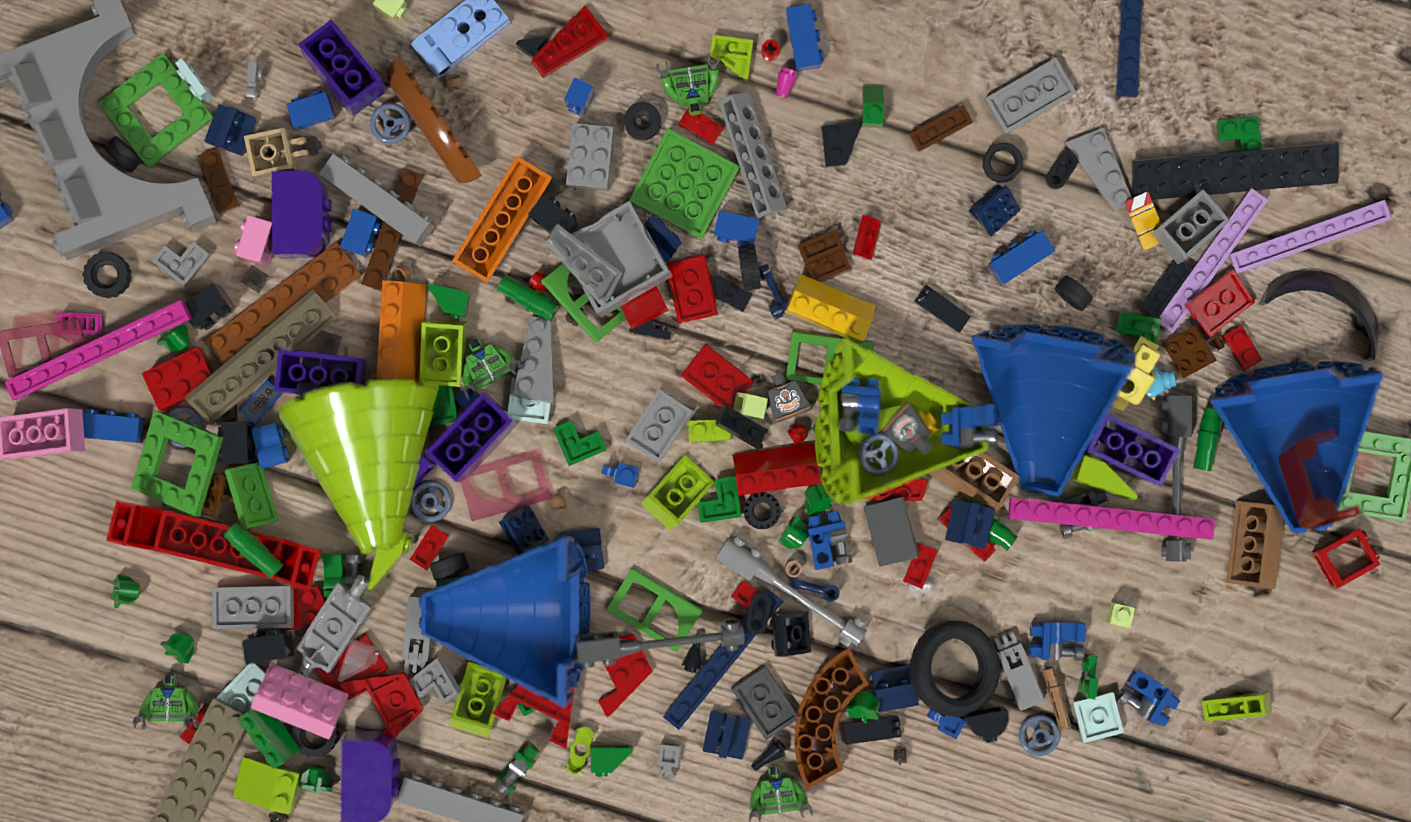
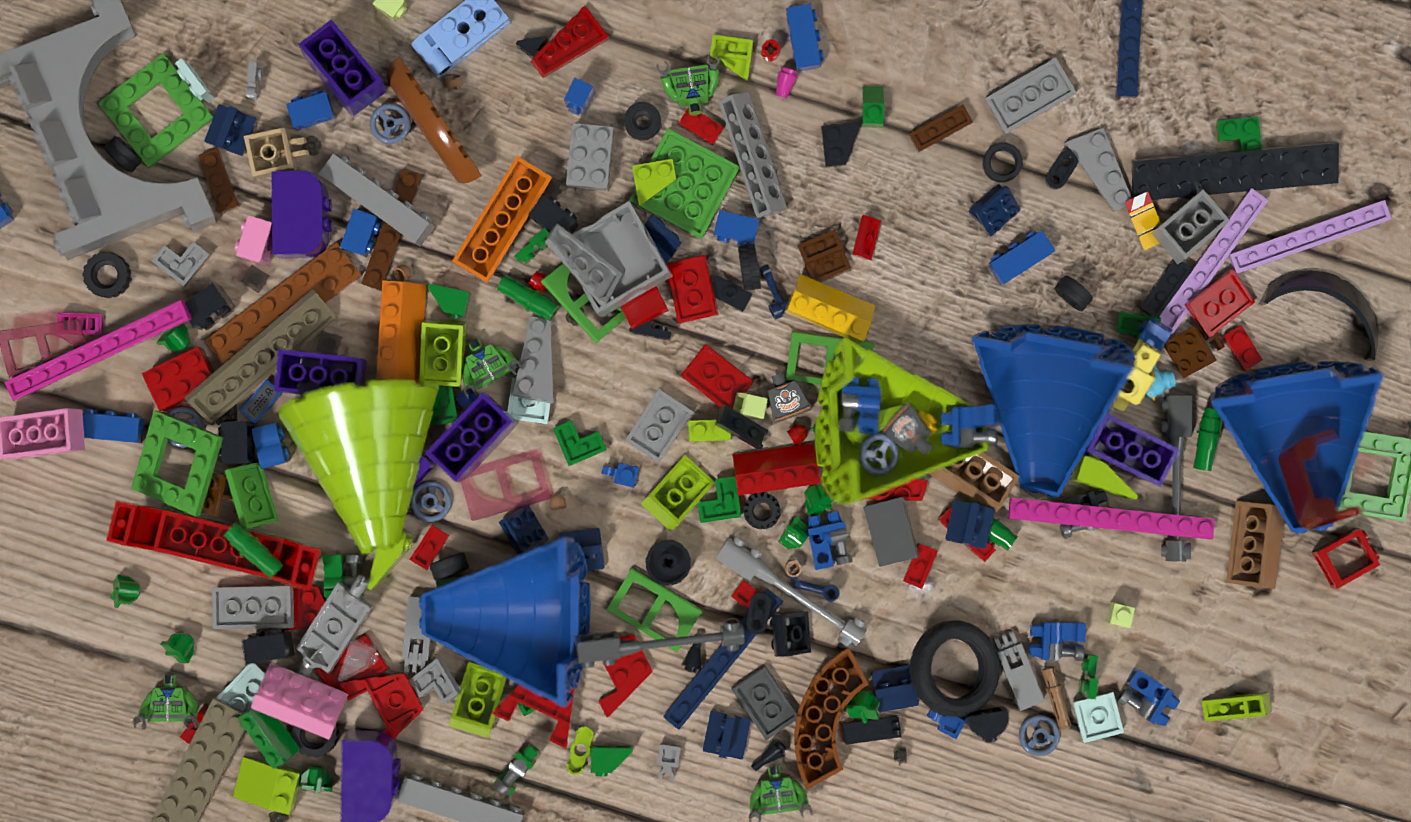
(536, 242): none -> green plate
(652, 178): none -> lime wing
(665, 574): none -> black wheel
(942, 309): black hinge -> none
(1155, 333): none -> blue brick

